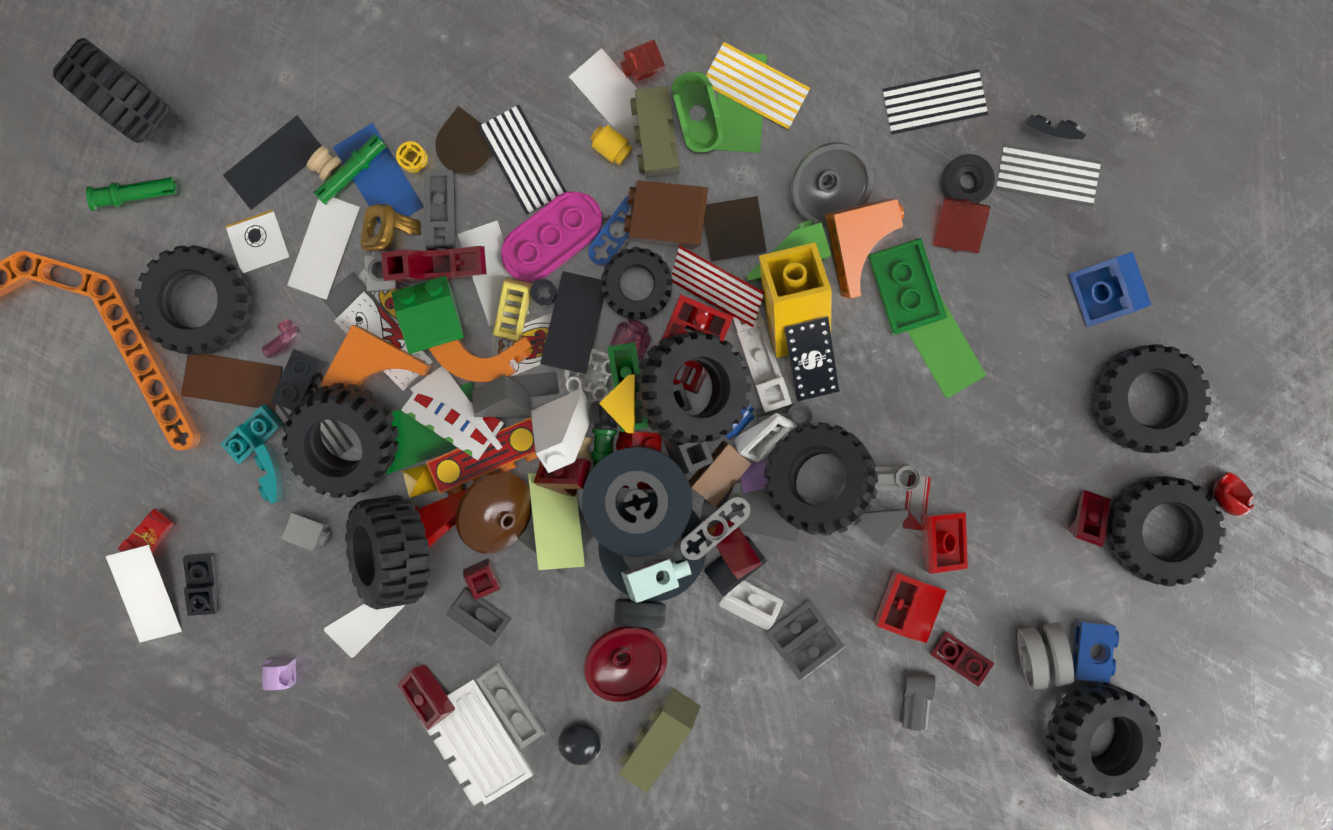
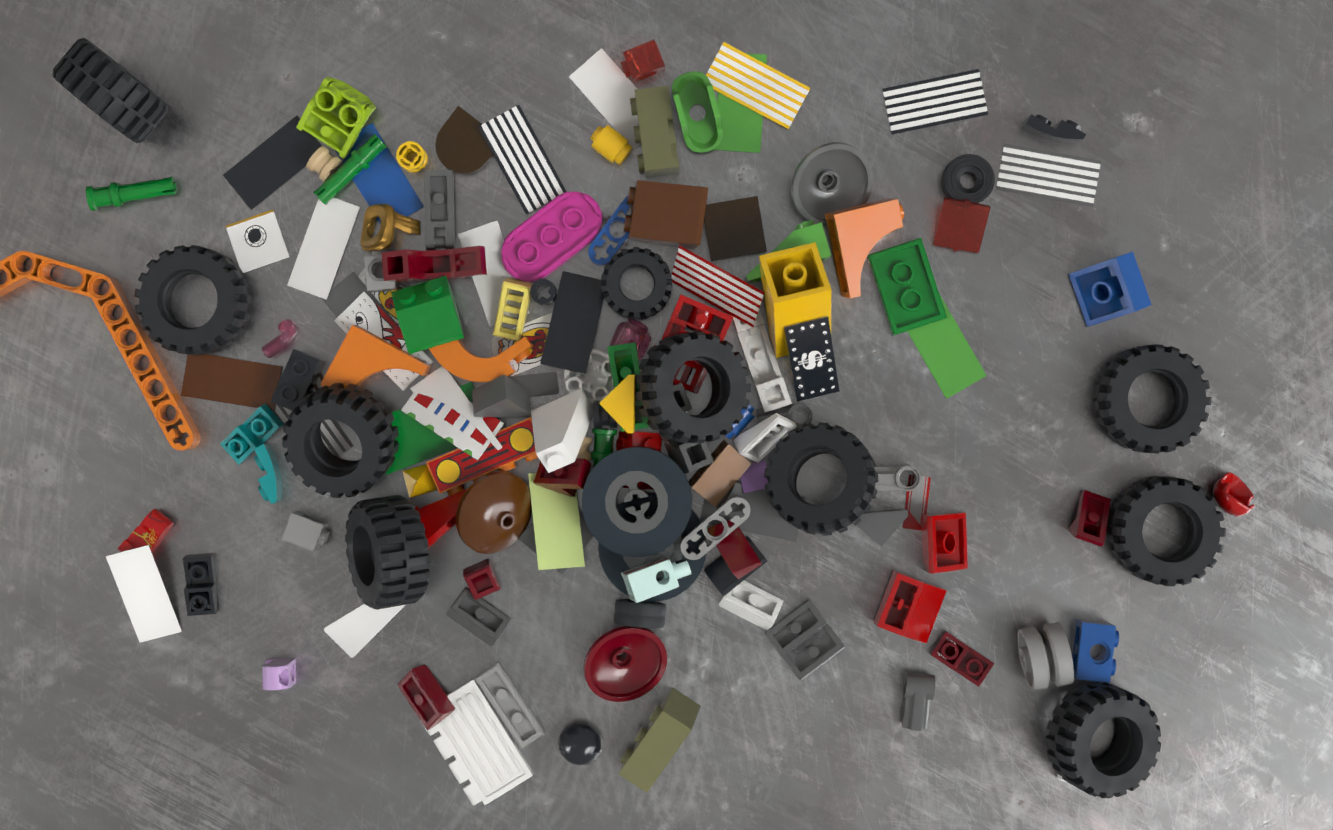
(336, 115): none -> lime slope

